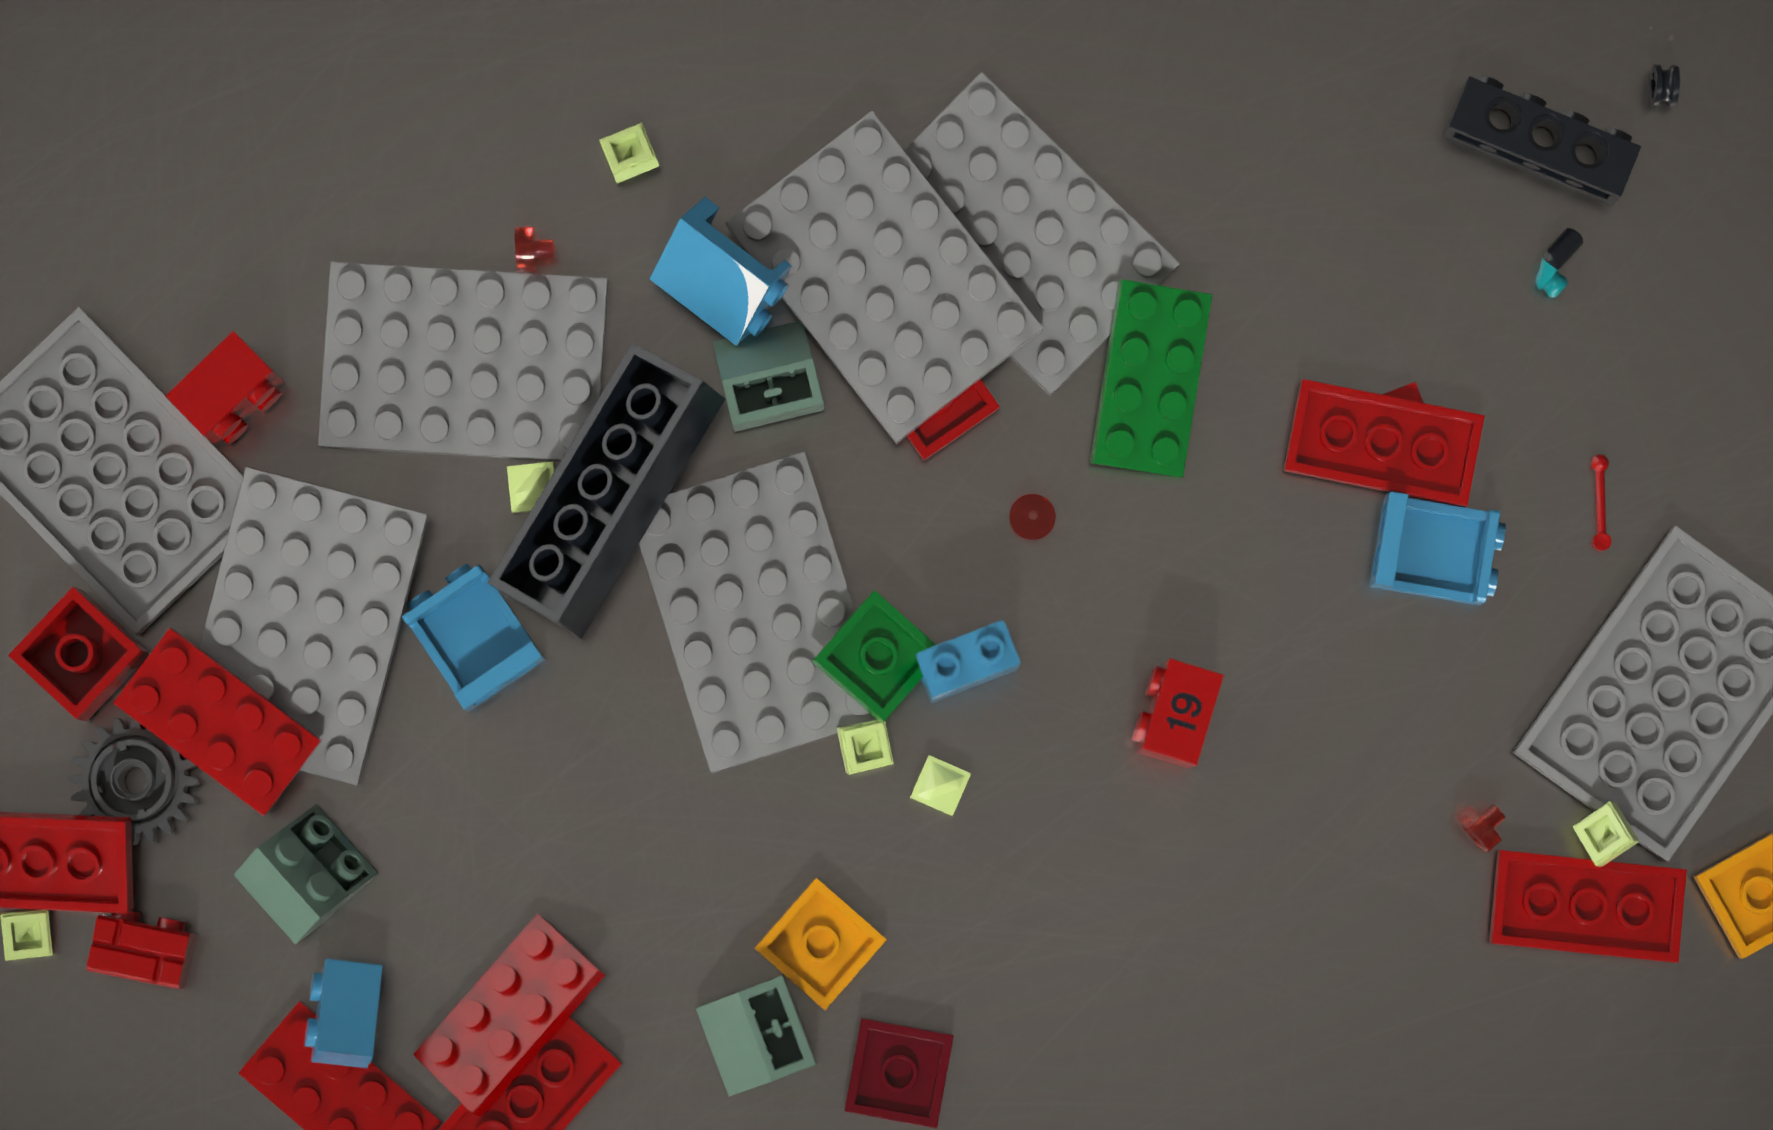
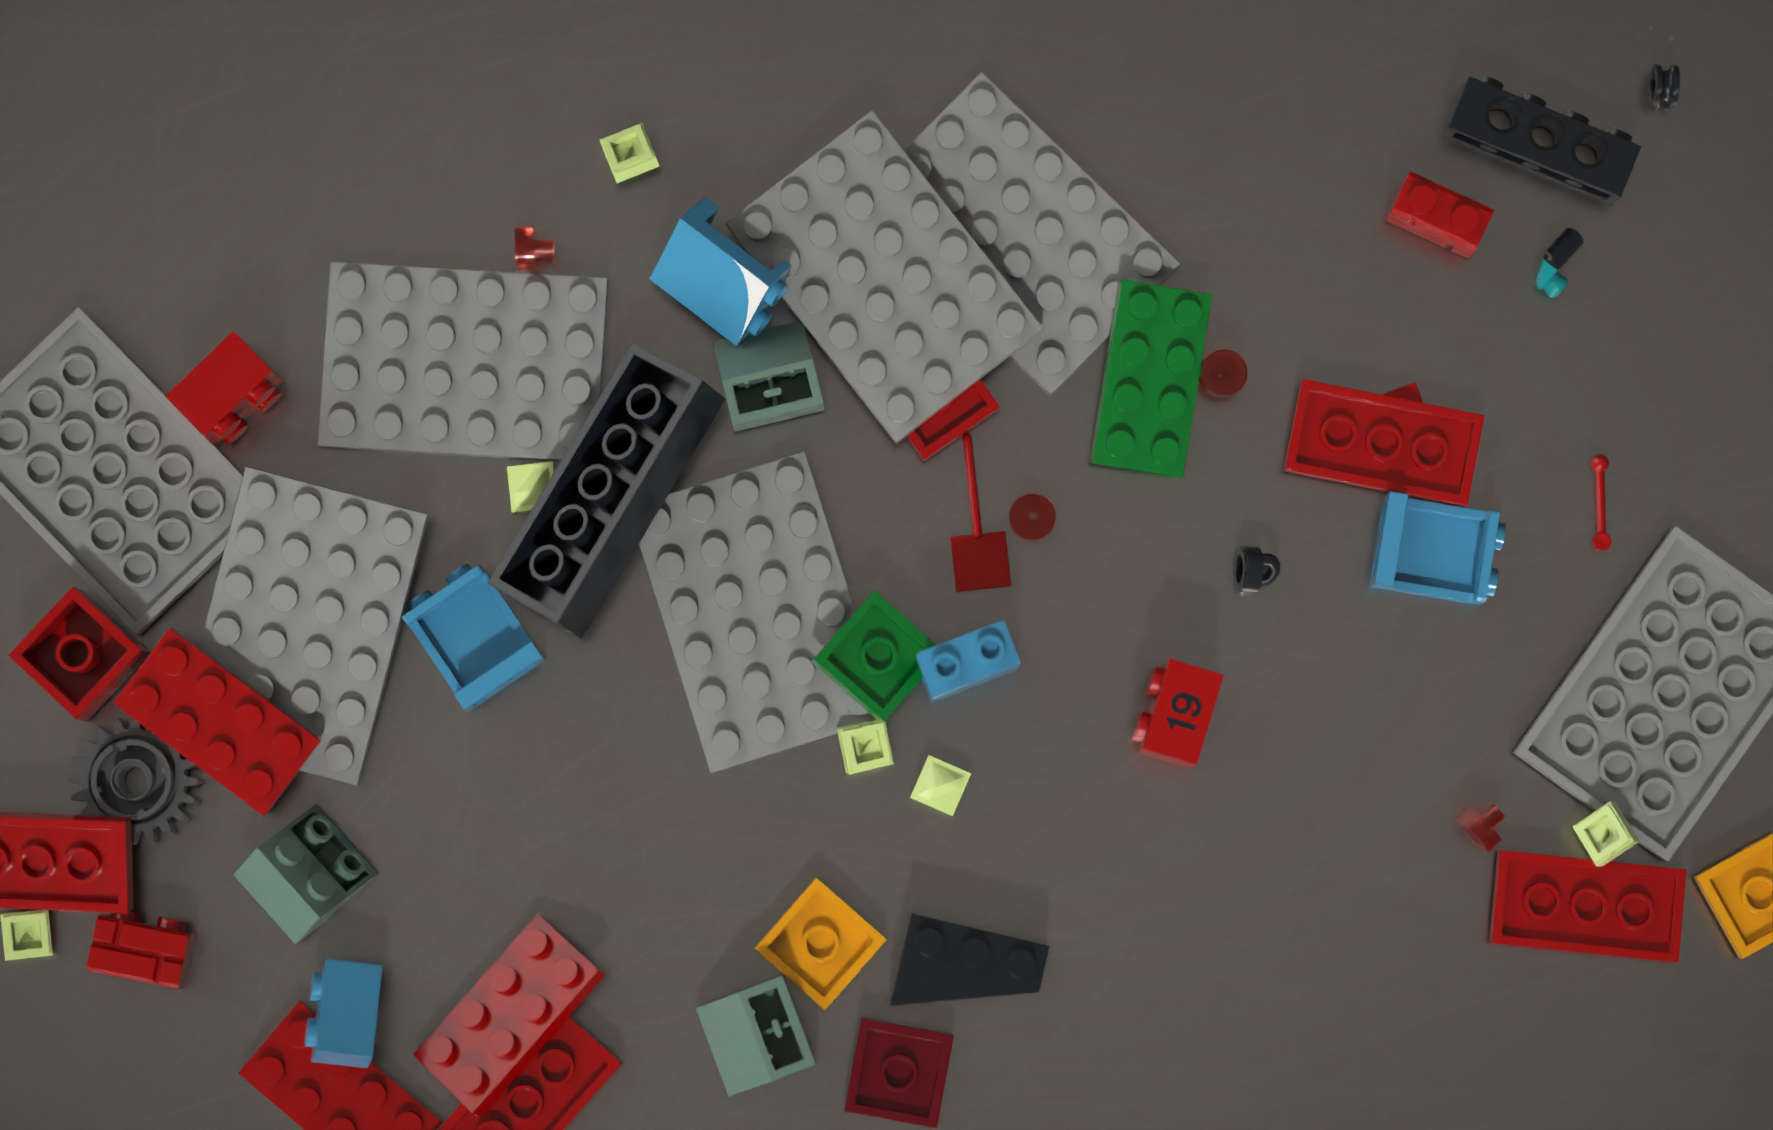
(964, 963): none -> black wedge
(978, 558): none -> red piece
(1232, 369): none -> clear red tile
(1250, 567): none -> black tile
(1439, 215): none -> red brick

